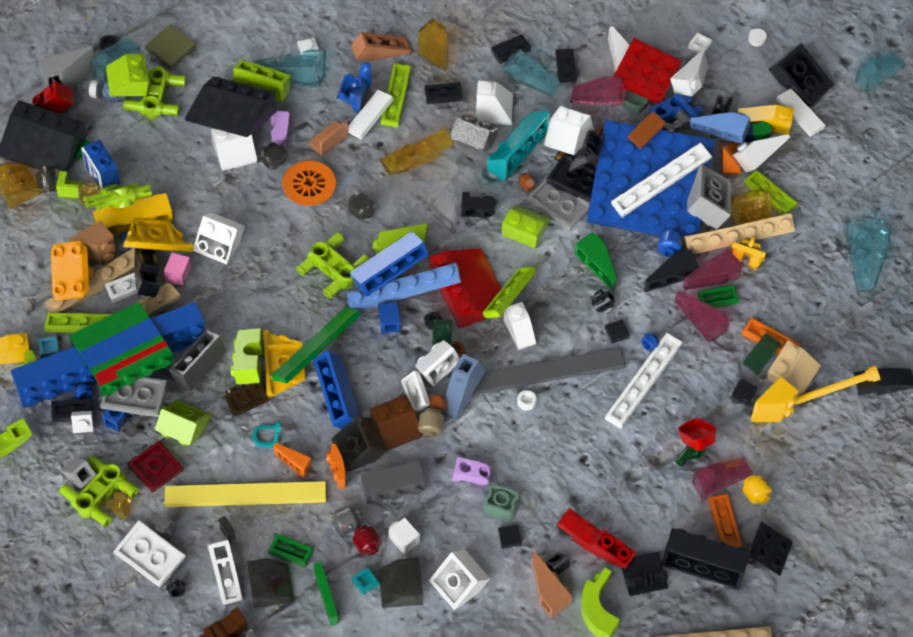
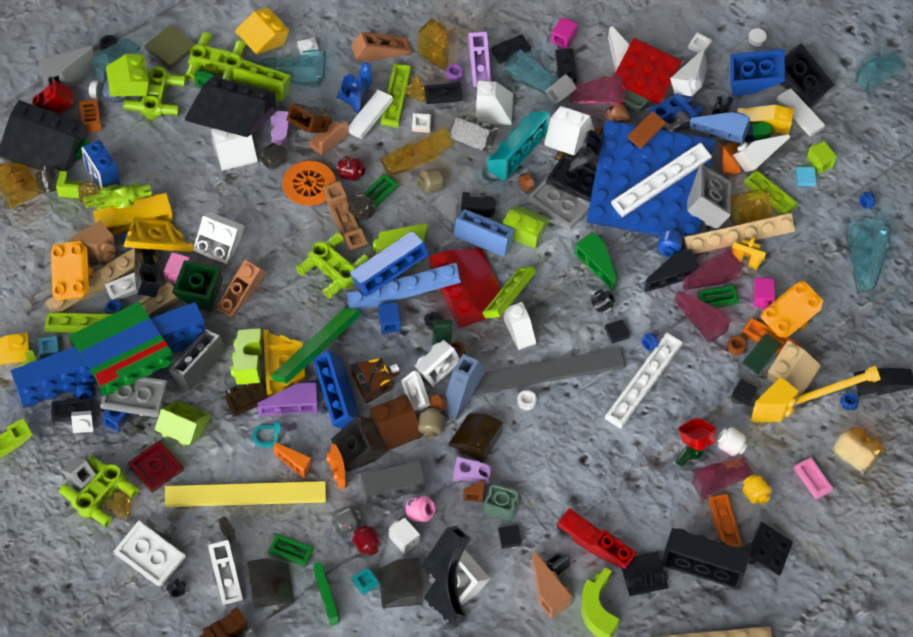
(92, 126): none -> orange slope
(113, 304): none -> blue plate
(198, 284): none -> dark green slope
(201, 78): none -> green plate
(213, 59): none -> lime piece
(241, 288): none -> nougat slope
(263, 31): none -> yellow slope
(293, 400): none -> medium lavender slope
(315, 122): none -> reddish brown torso
(343, 218): none -> medium nougat slope
(351, 168): none -> dark red head
(373, 378): none -> reddish brown torso
(376, 197): none -> green tile
(416, 90): none -> clear yellow tile
(420, 509): none -> bright pink head
(421, 122): none -> white tile
(431, 180): none -> dark tan head
(443, 566): none -> black arch
(454, 72): none -> medium lavender tile
(474, 492): none -> dark orange slope
(477, 435): none -> dark brown slope
(479, 57): none -> lavender slope
(484, 232): none -> medium blue brick
(560, 89): none -> light grey brick
(564, 32): none -> dark pink brick
(617, 113): none -> nougat head
(732, 441): none -> white head
(736, 345): none -> dark orange tile
(756, 71): none -> blue slope
(763, 292): none -> dark pink brick
(792, 310): none -> light orange shield
(805, 176): none -> medium azure tile
(813, 478): none -> bright pink tile
(821, 157): none -> lime brick
(853, 398): none -> blue plate
(858, 449): none -> clear yellow slope
(867, 200): none -> blue plate

